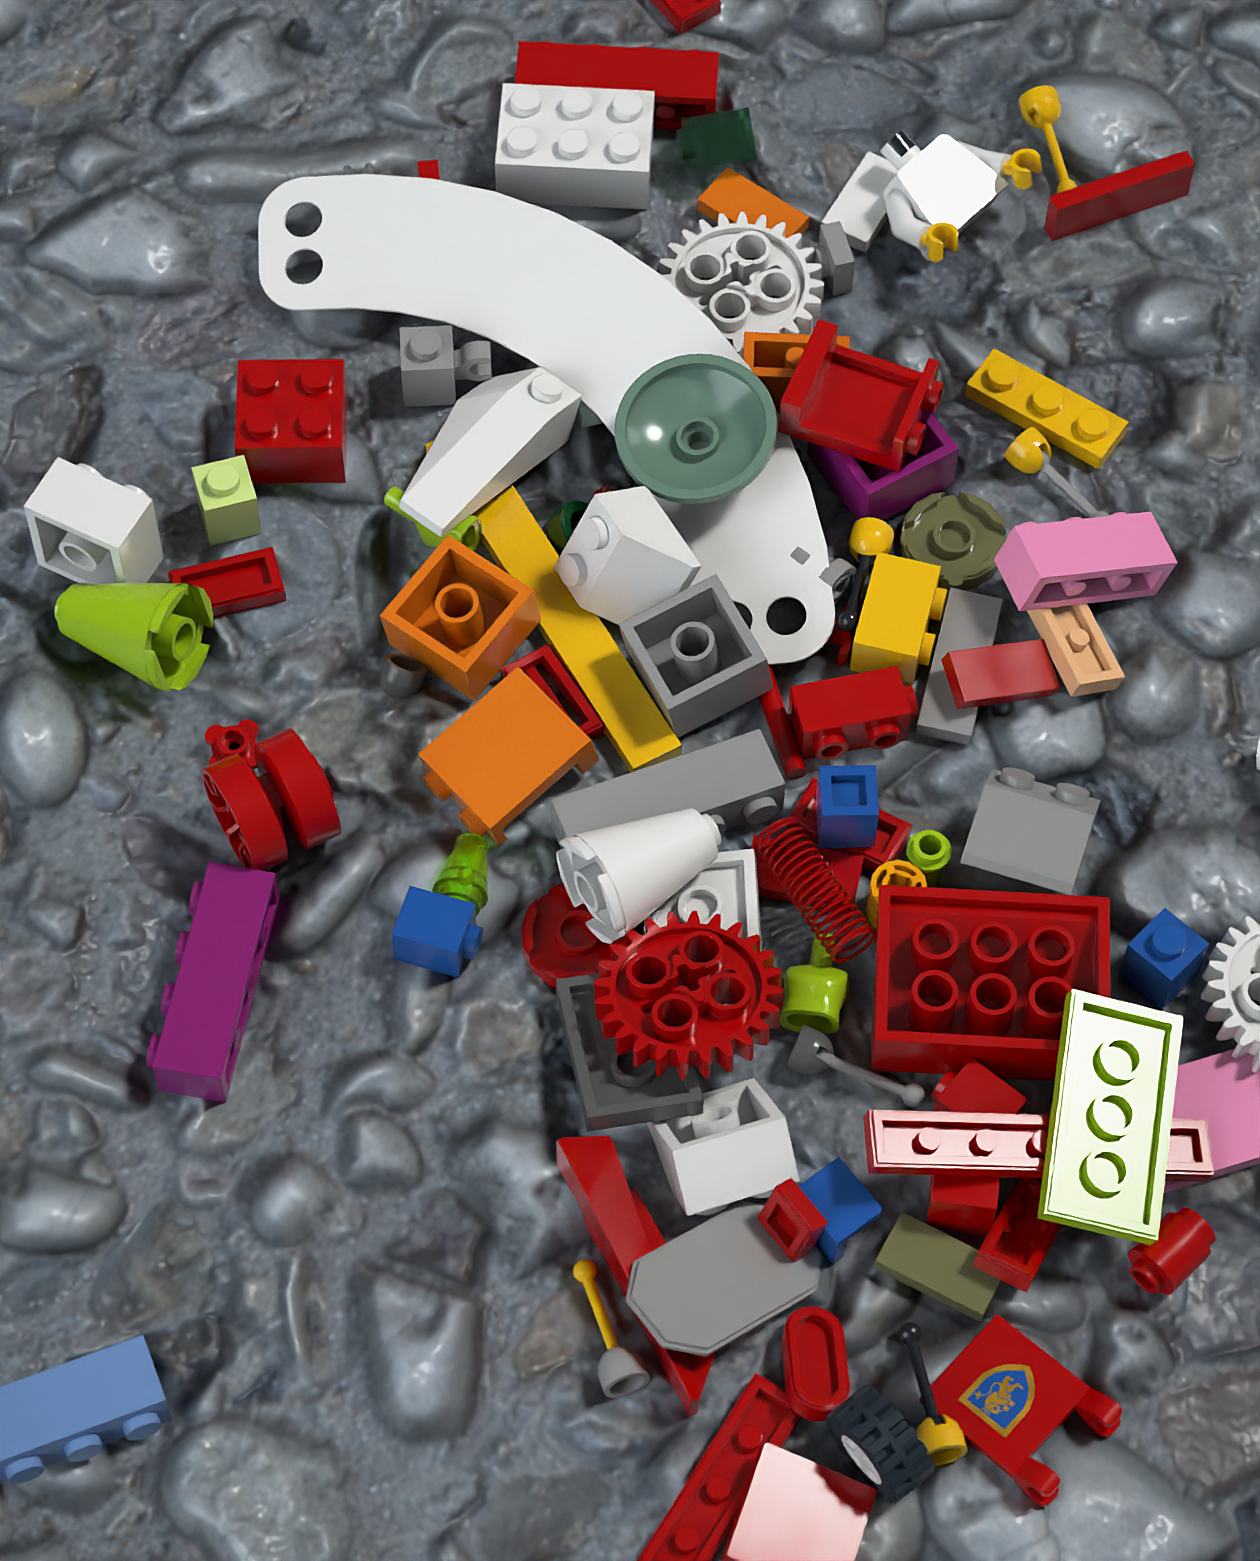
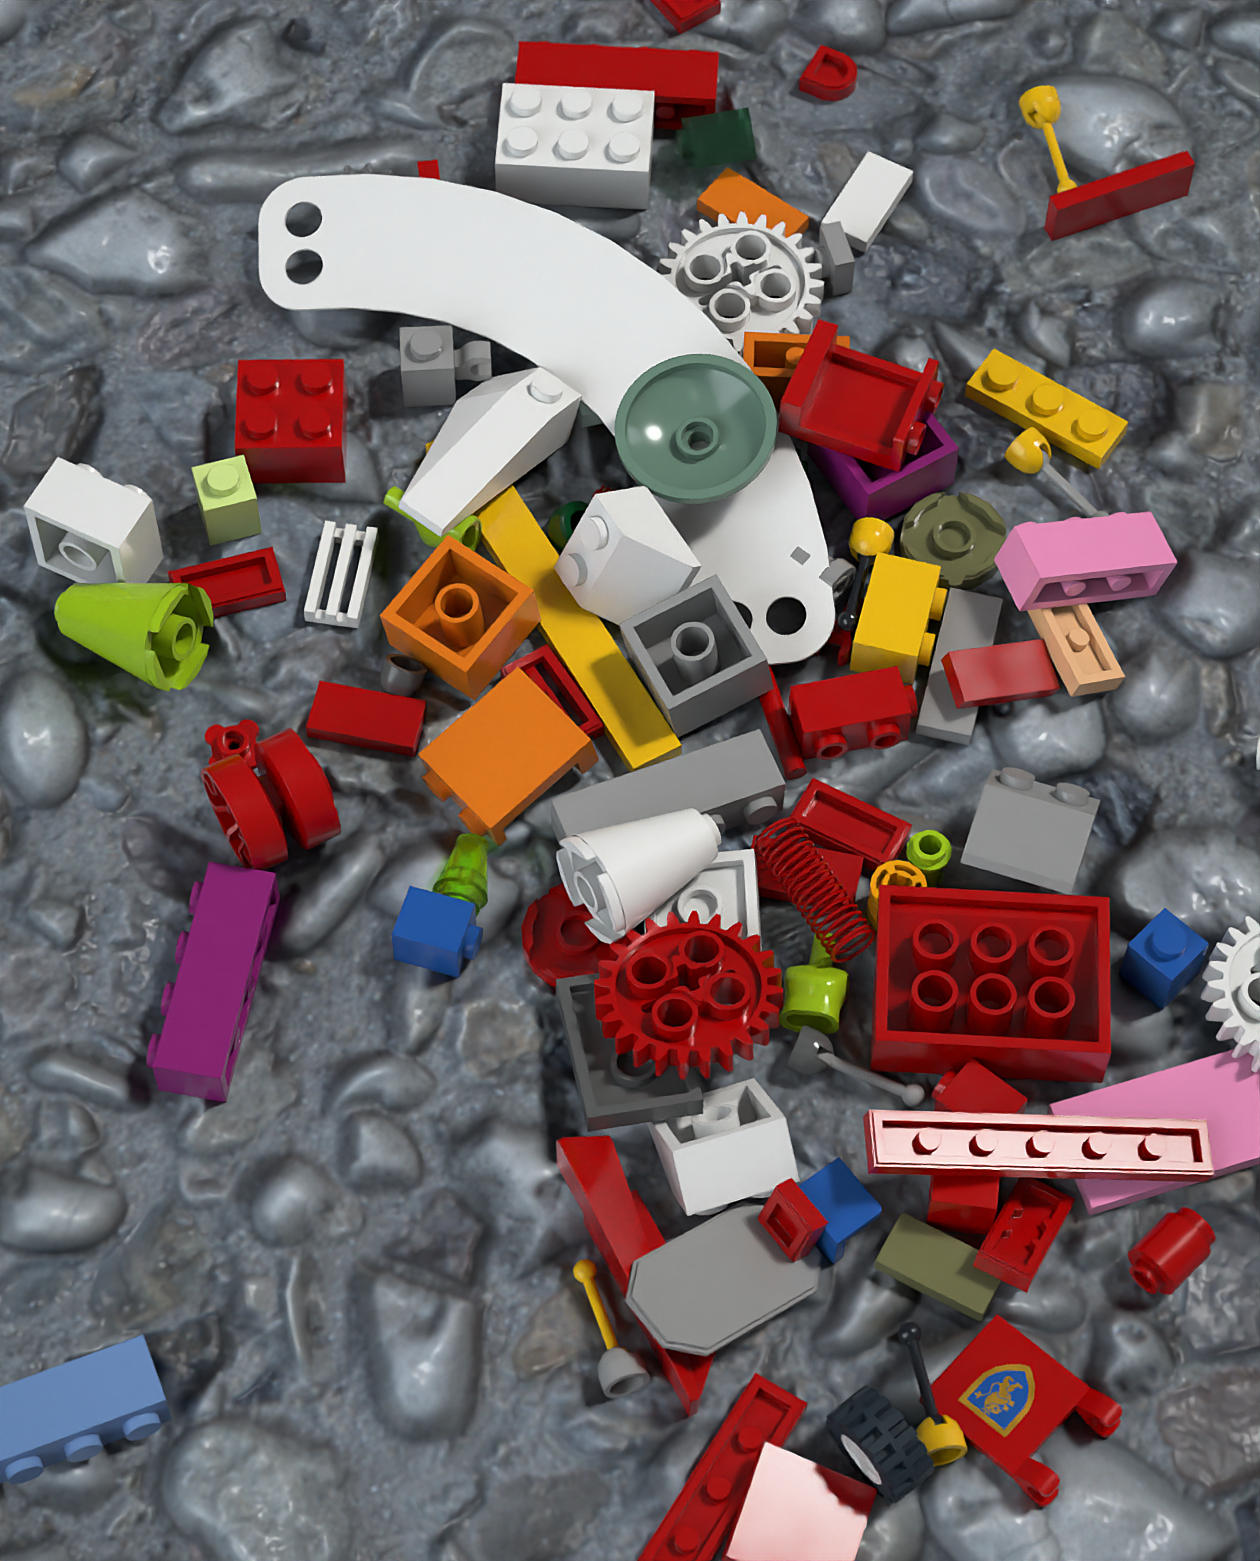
(348, 538): none -> white tile
(366, 718): none -> red tile
(814, 1363): red tile -> none
(829, 75): none -> red tile
(847, 806): blue panel -> none
(947, 188): torso -> none
(1111, 1117): tile -> none

